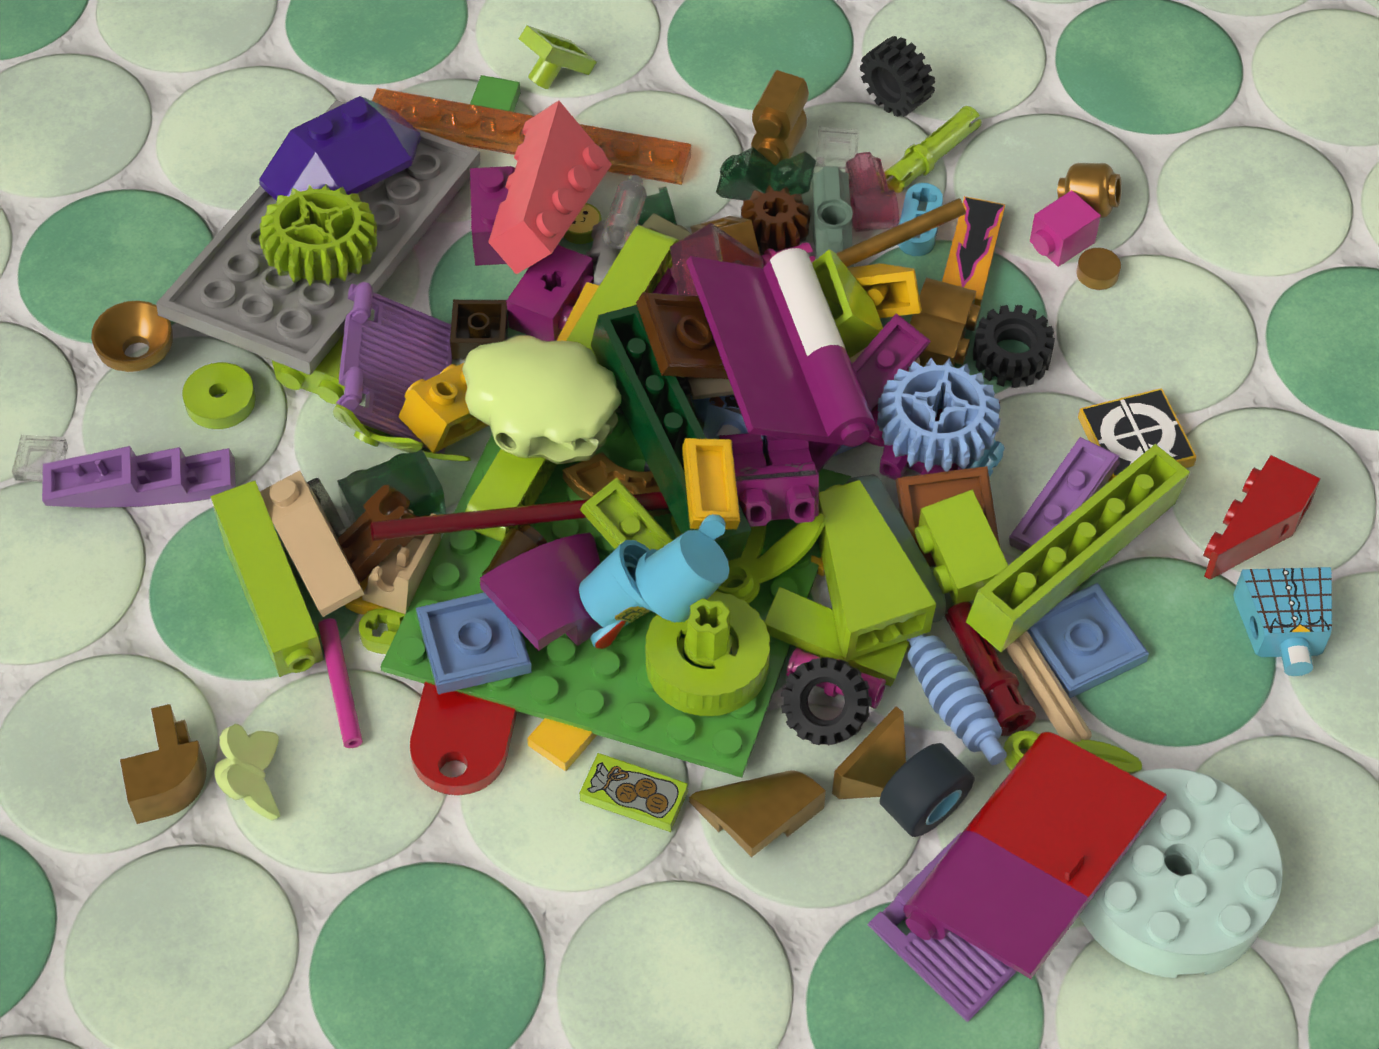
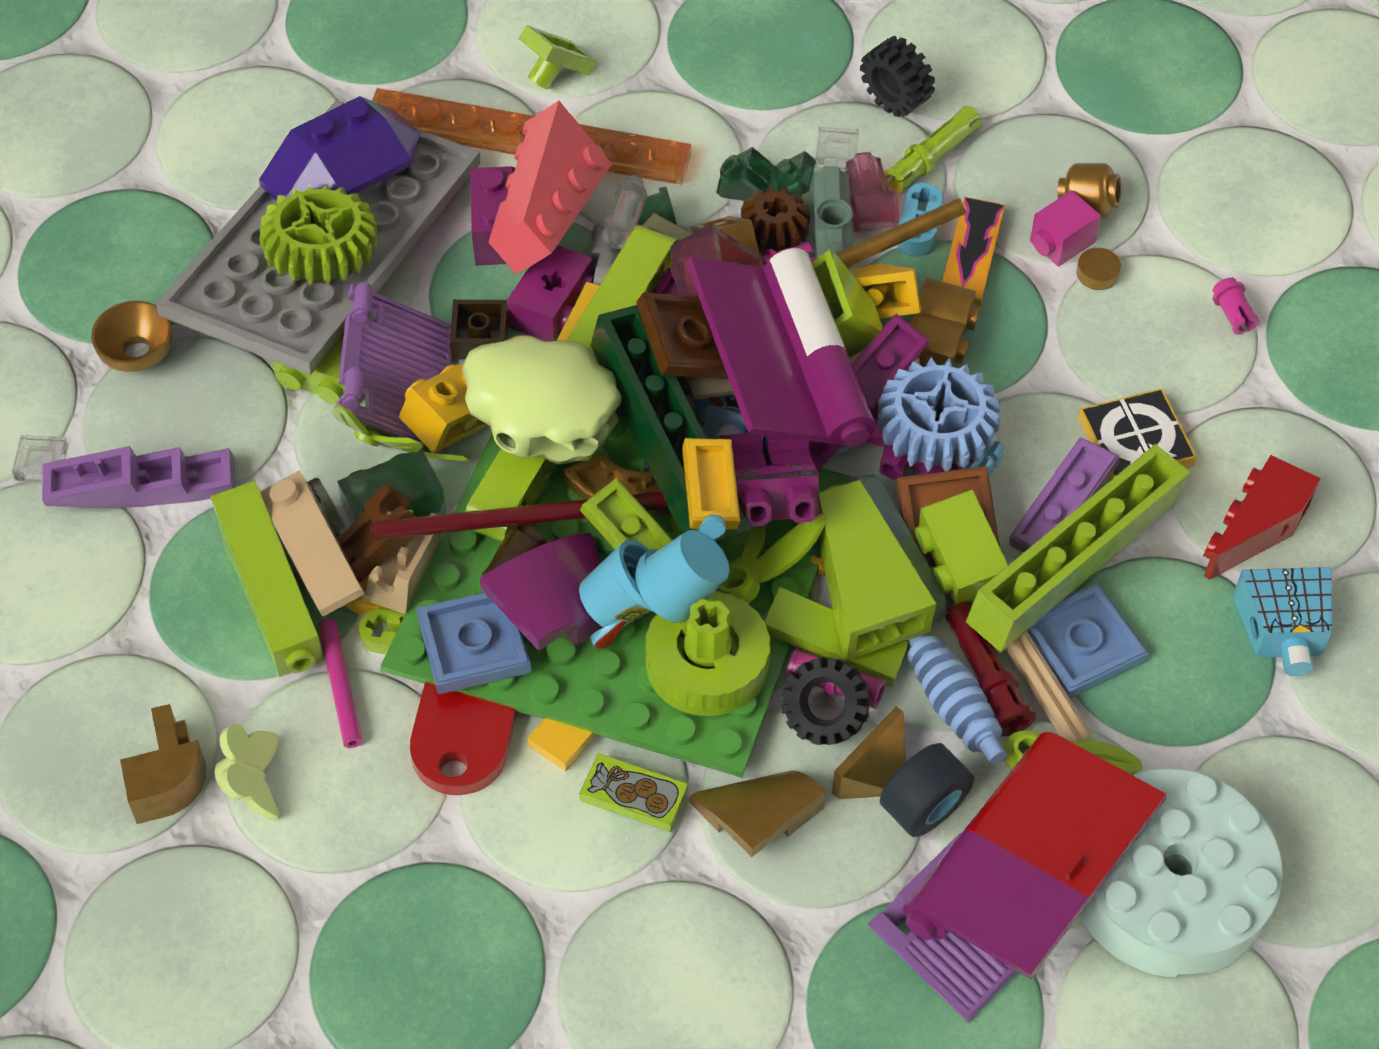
(221, 411): lime piece -> none
(496, 93): bright green tile -> none
(582, 226): tile -> none
(780, 116): pearl gold brick -> none
(1018, 327): black tyre -> none
(1231, 298): none -> dark pink pin

